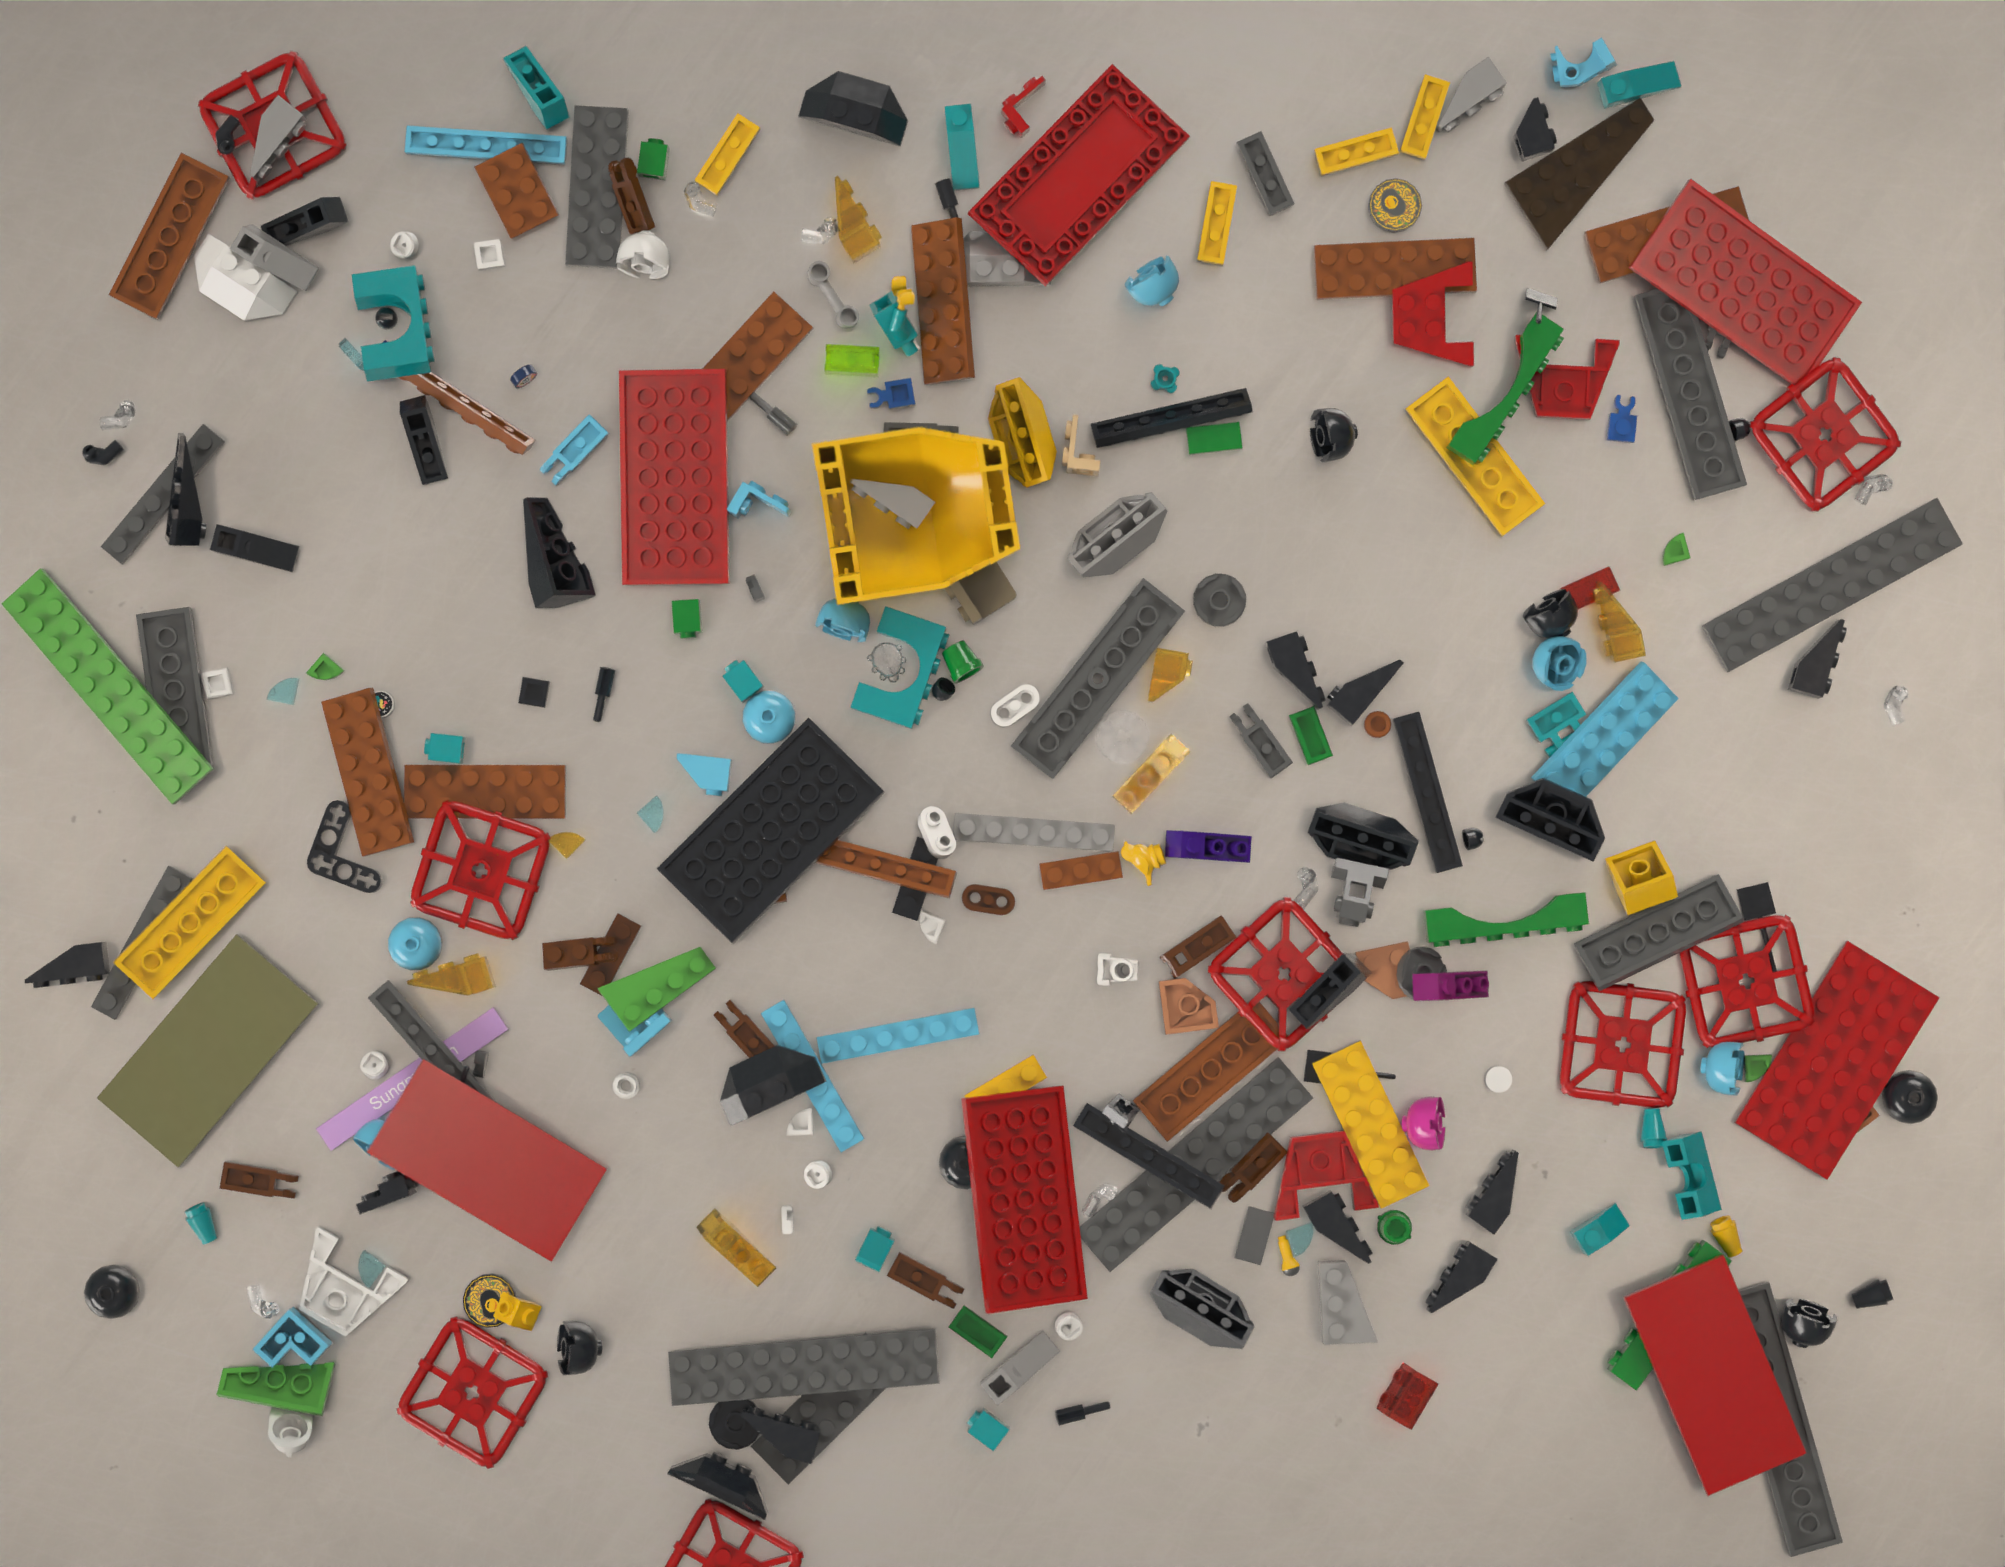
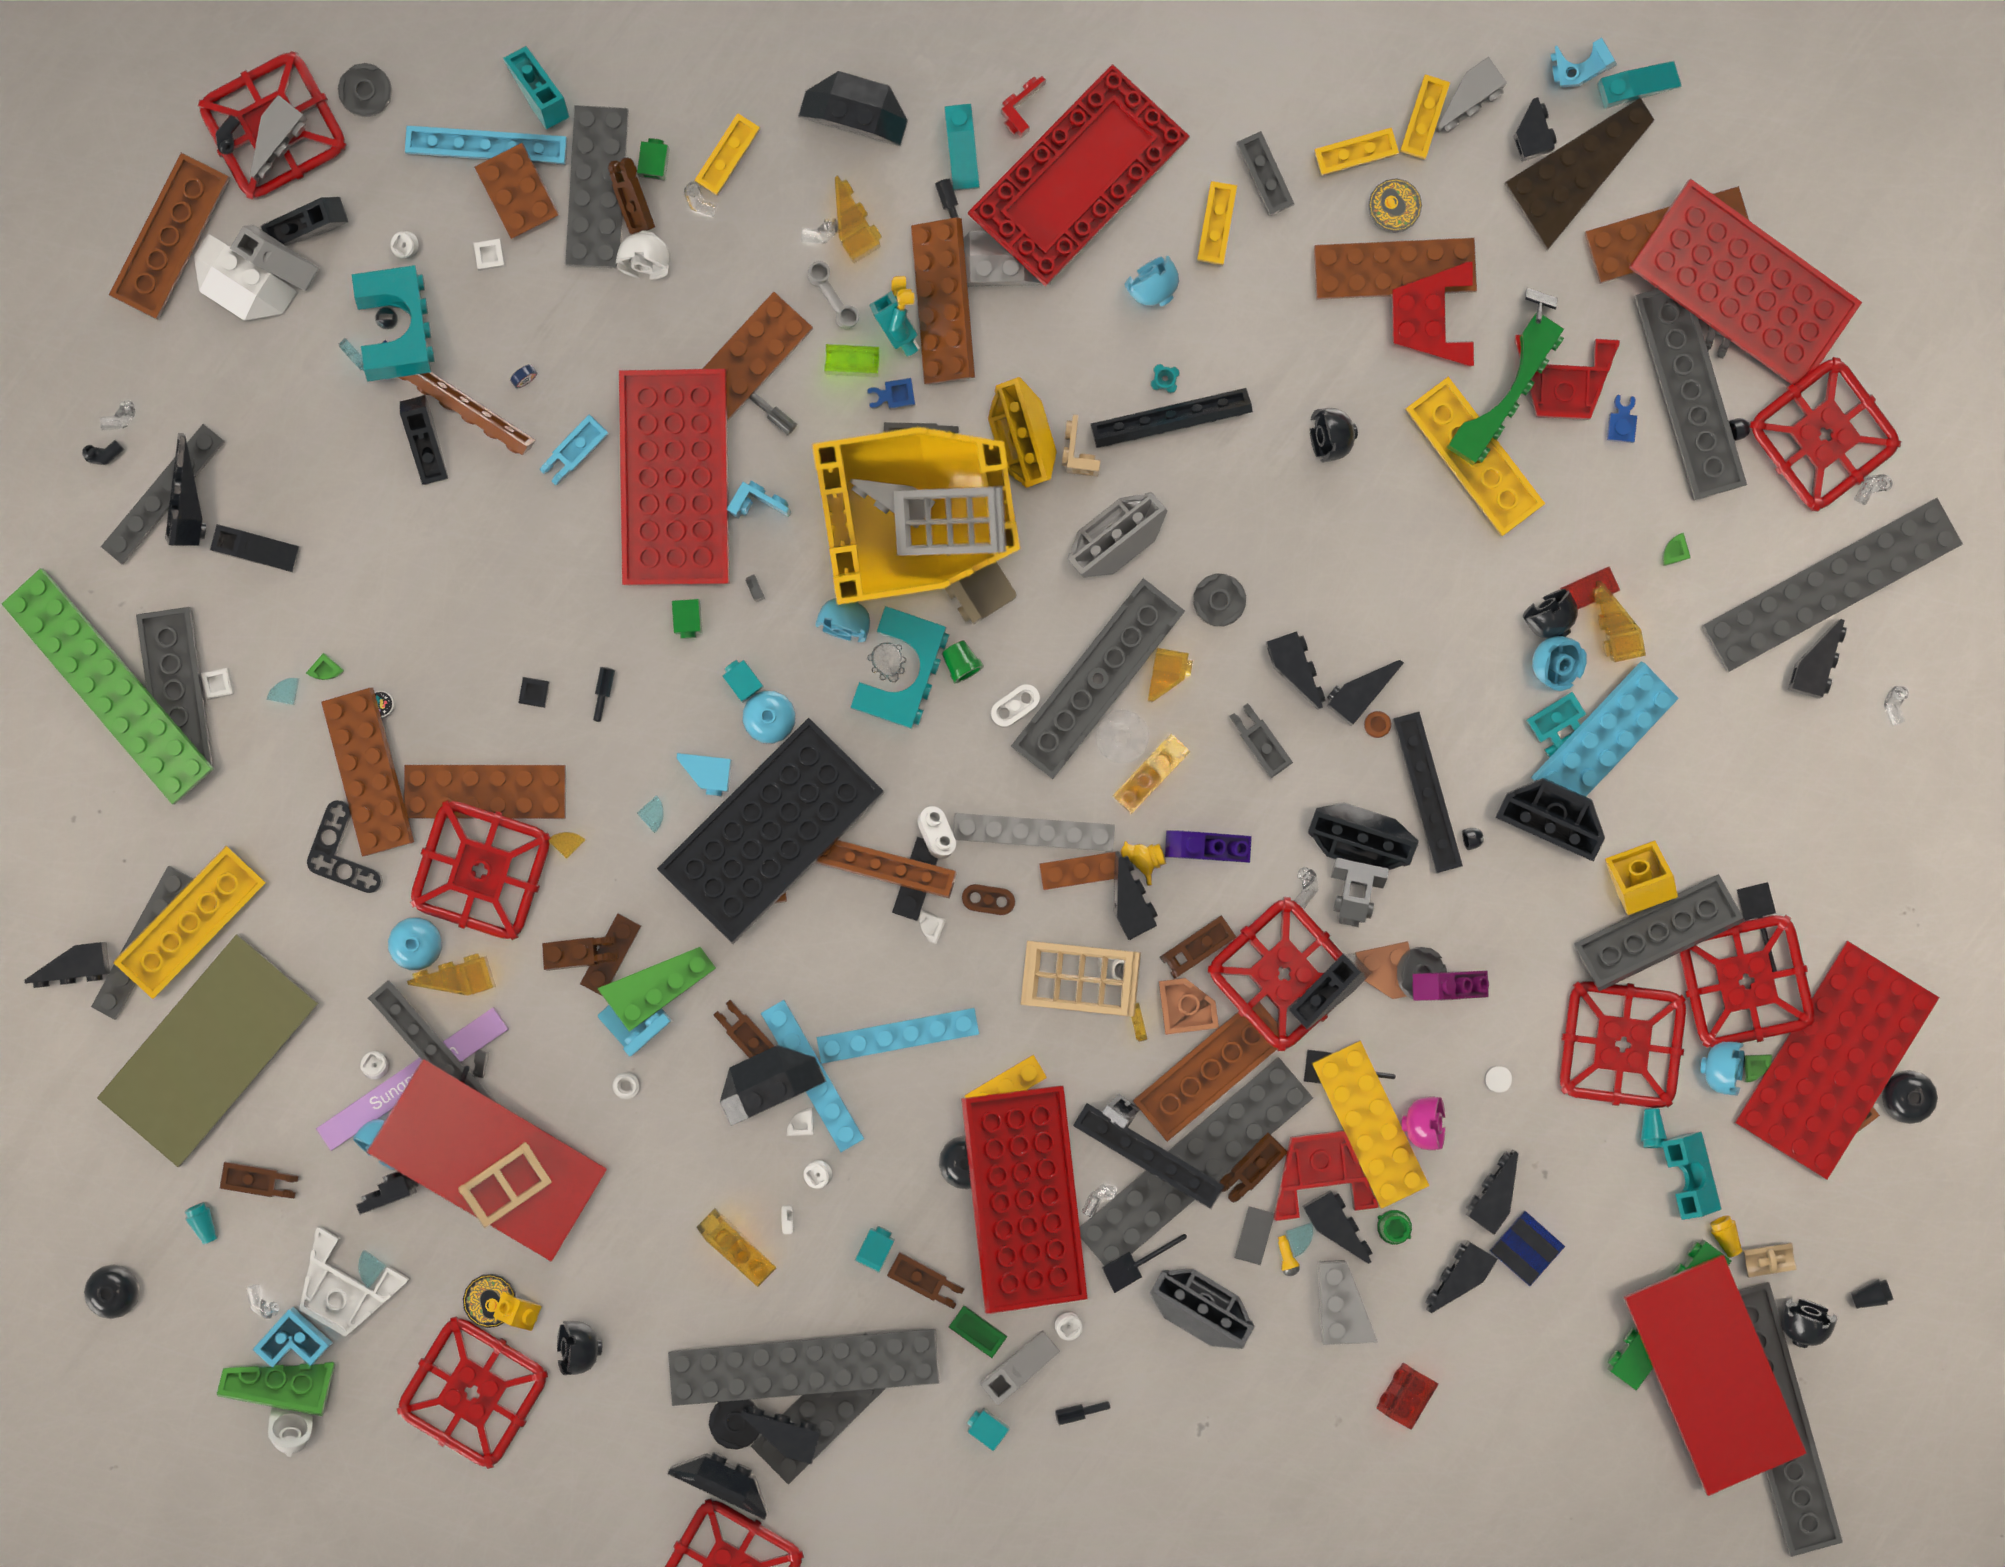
(364, 90): none -> dark grey tile
(445, 748): teal brick -> none
(465, 1188): none -> tan window
(552, 566): black wedge -> none
(943, 689): black hinge -> none
(995, 521): none -> light grey piece
(1032, 974): none -> tan piece
(1125, 1270): none -> black piece
(1129, 905): none -> black slope
(1138, 1024): none -> clear yellow tile
(1214, 438): green tile -> none
(1310, 735): green tile -> none
(1527, 1248): none -> tile
(1560, 912): green arch -> none
(1600, 1229): teal slope -> none
(1769, 1260): none -> tan hips

